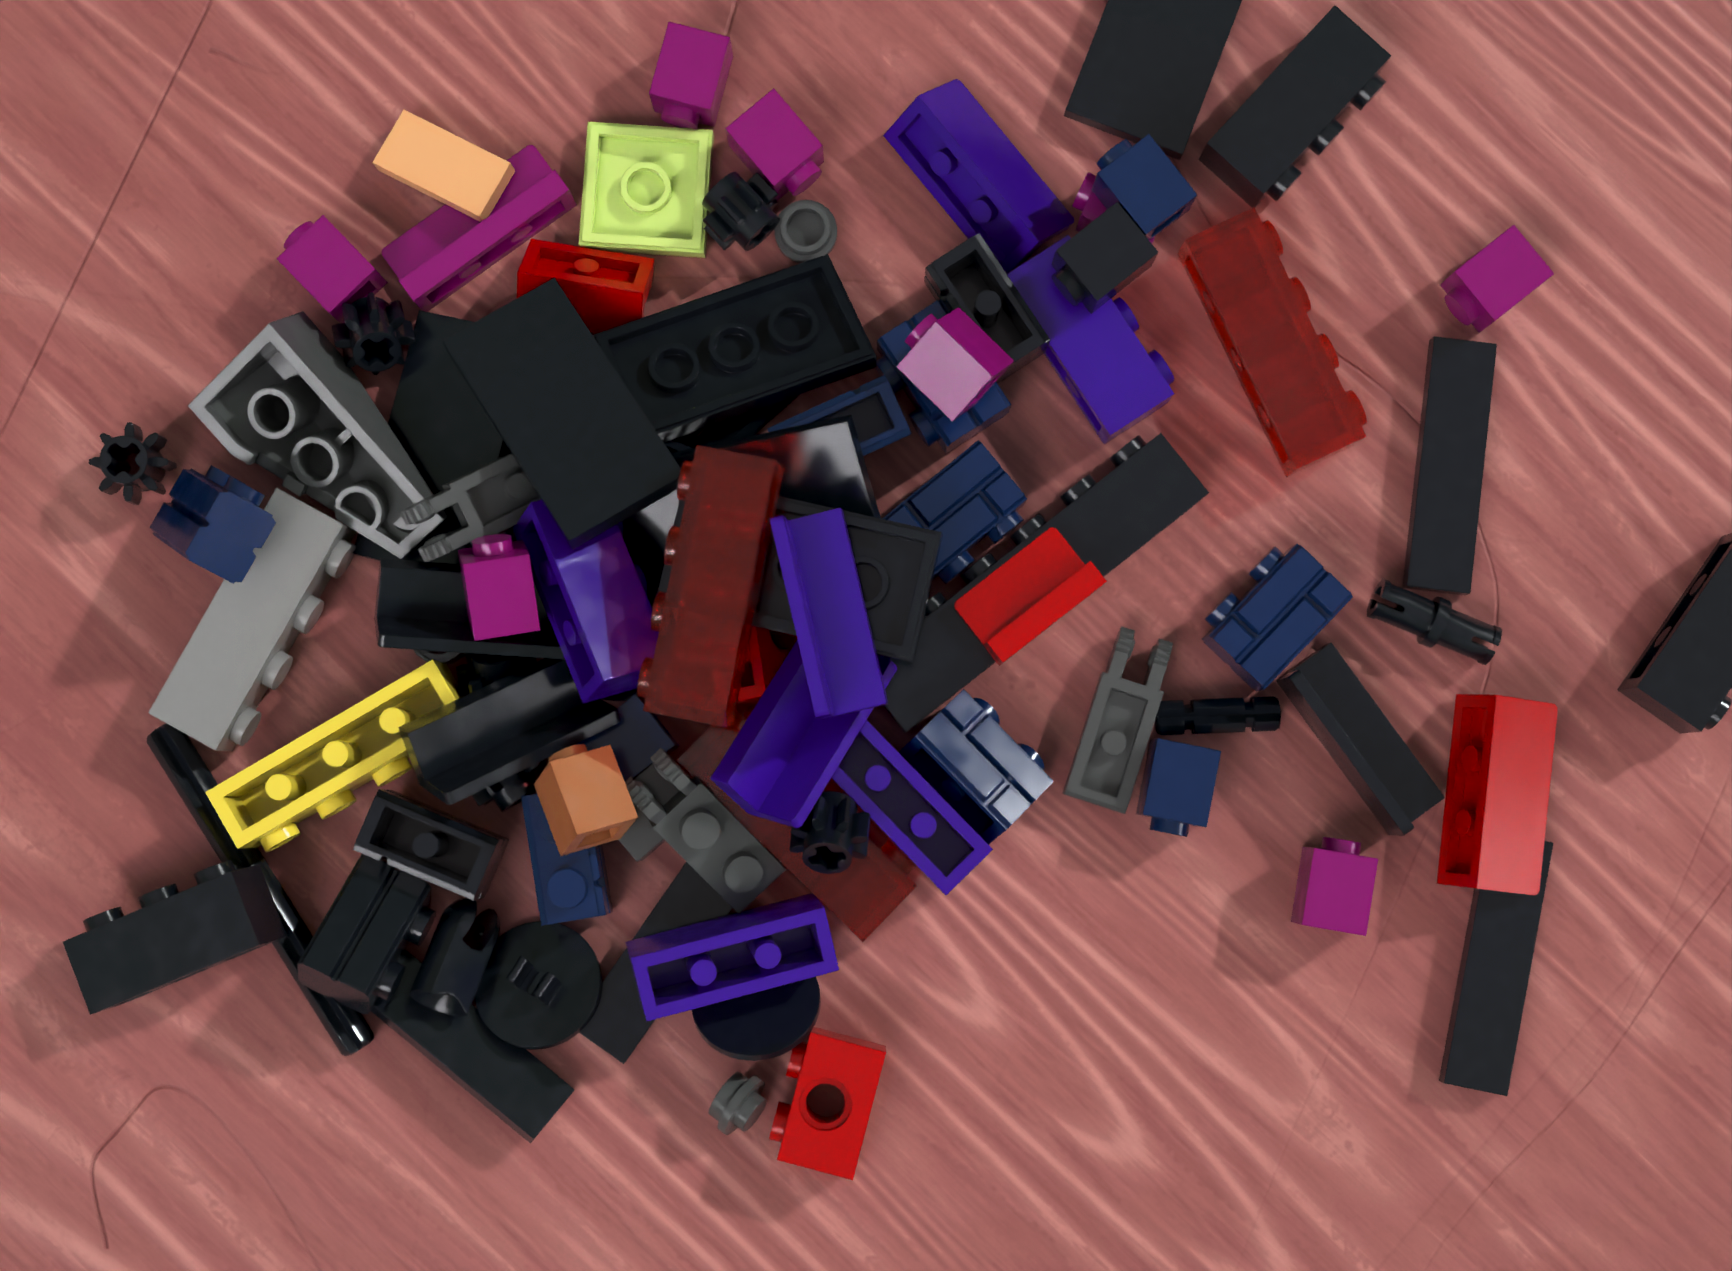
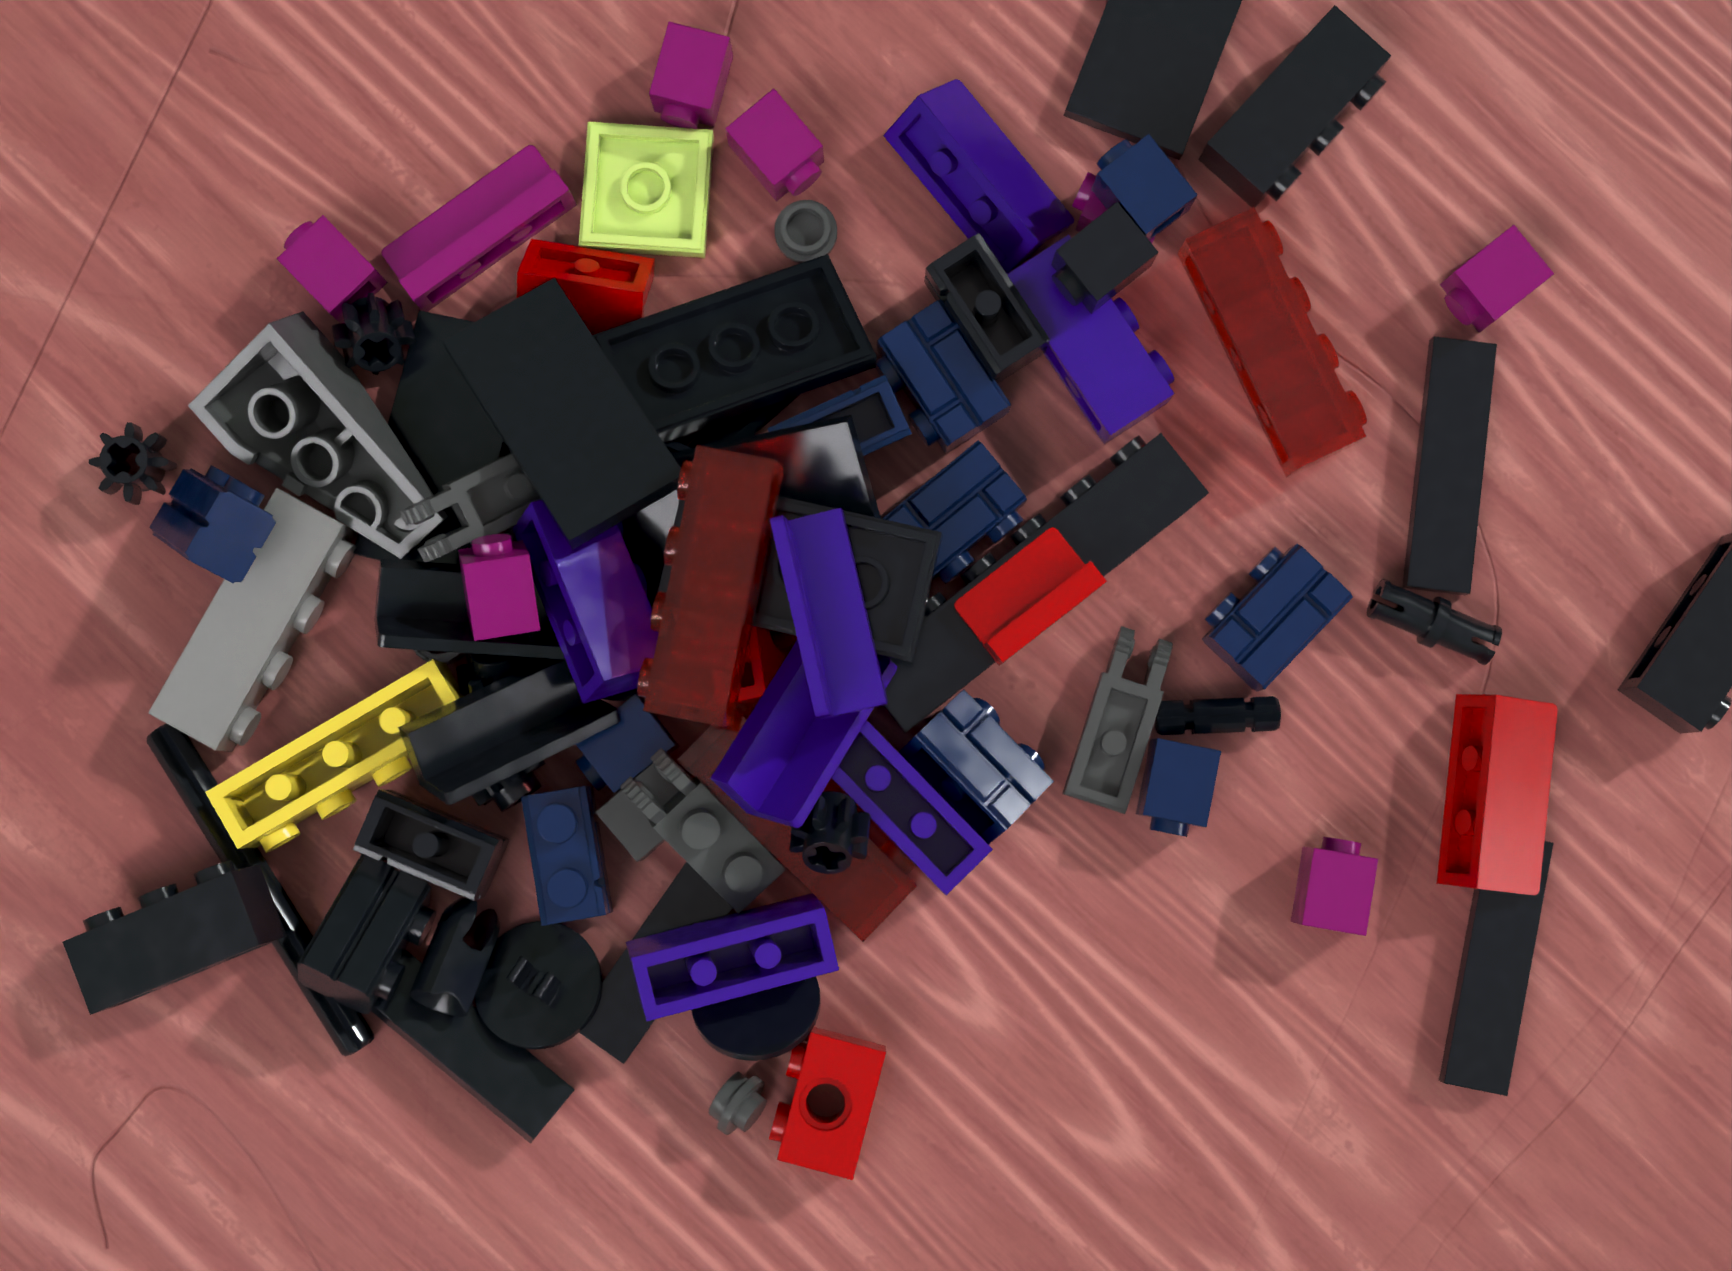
(444, 166): light nougat tile -> none
(584, 798): nougat brick -> none
(740, 211): black gear -> none
(953, 361): brick -> none
(1360, 740): black panel -> none

